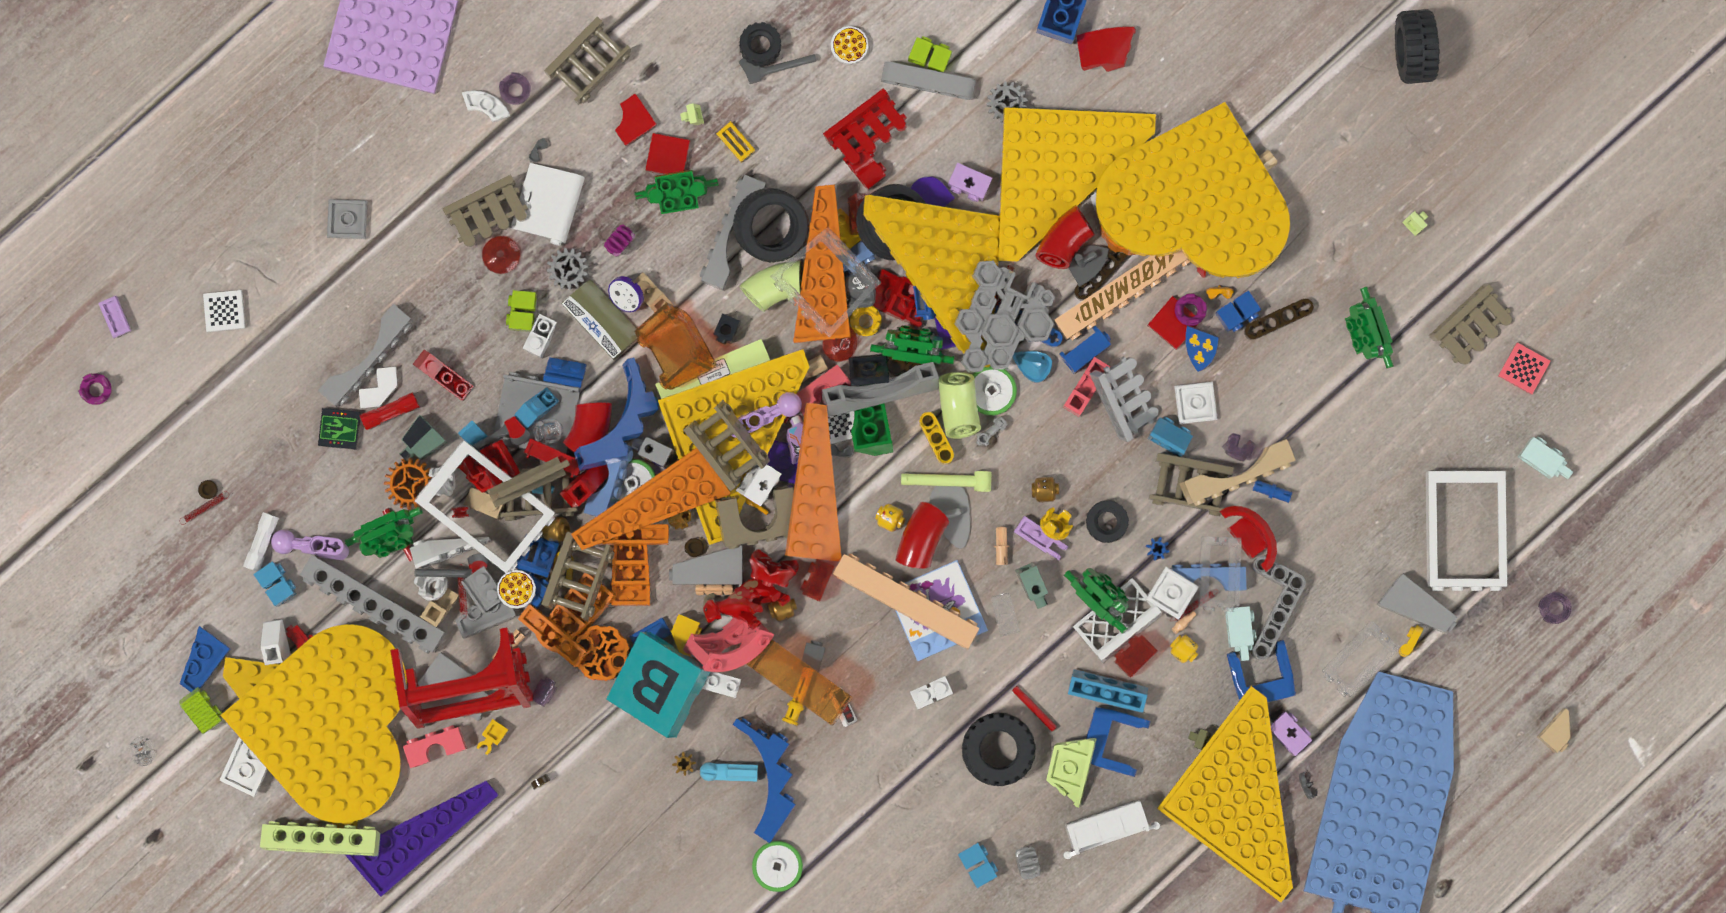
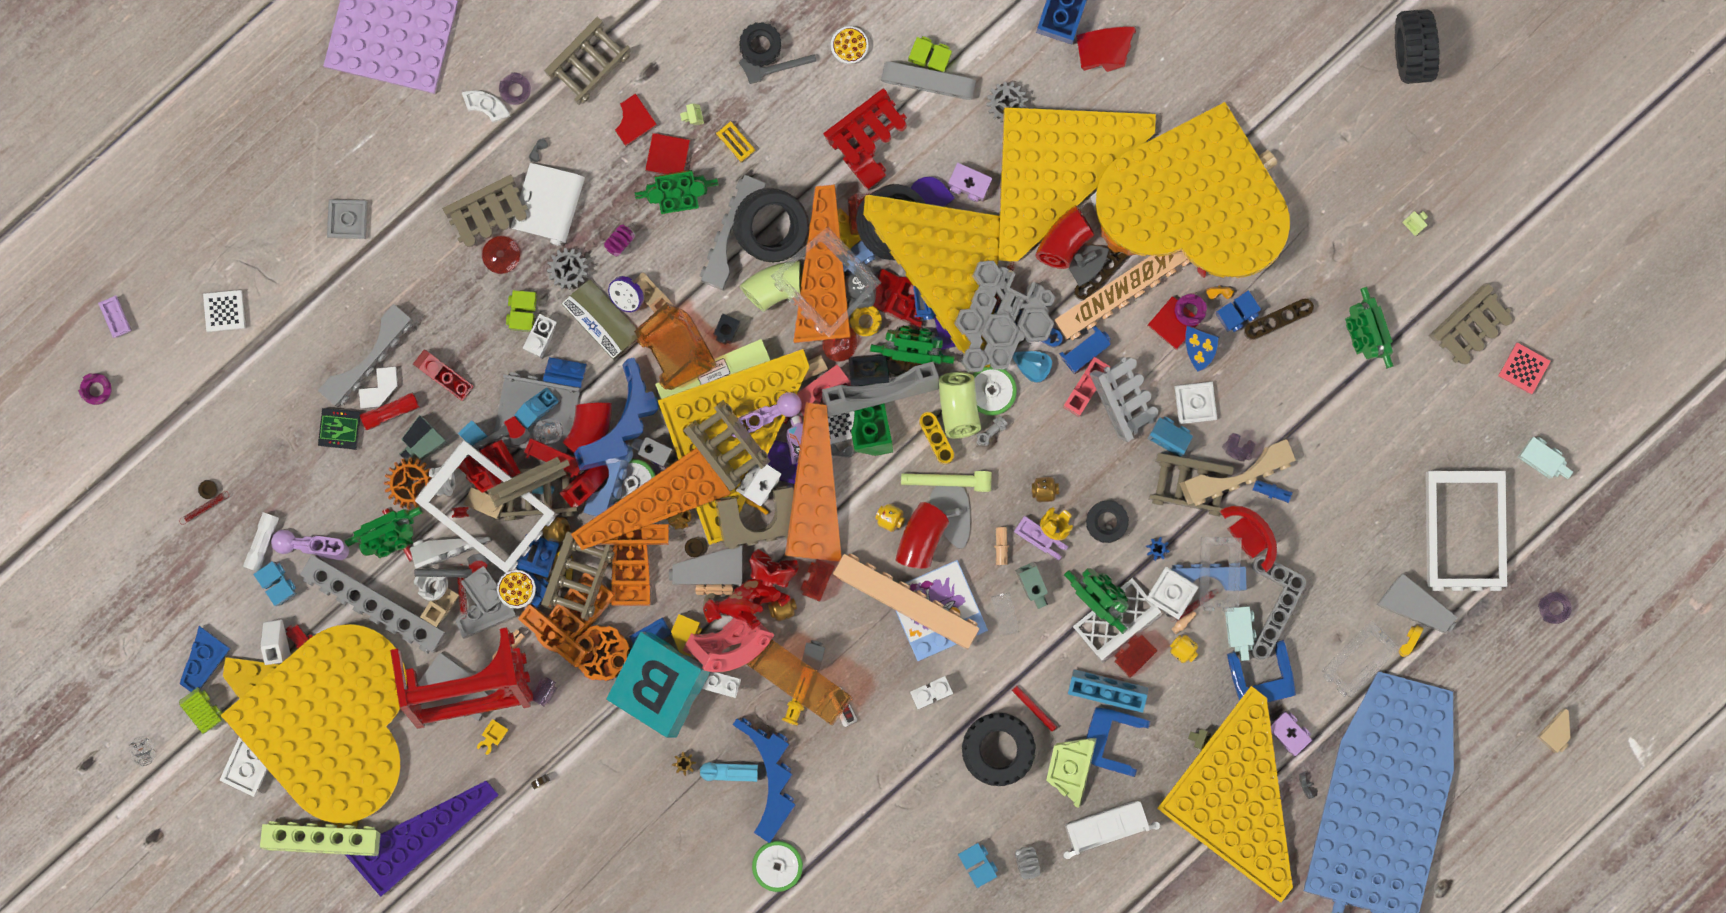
(450, 739): coral arch -> none

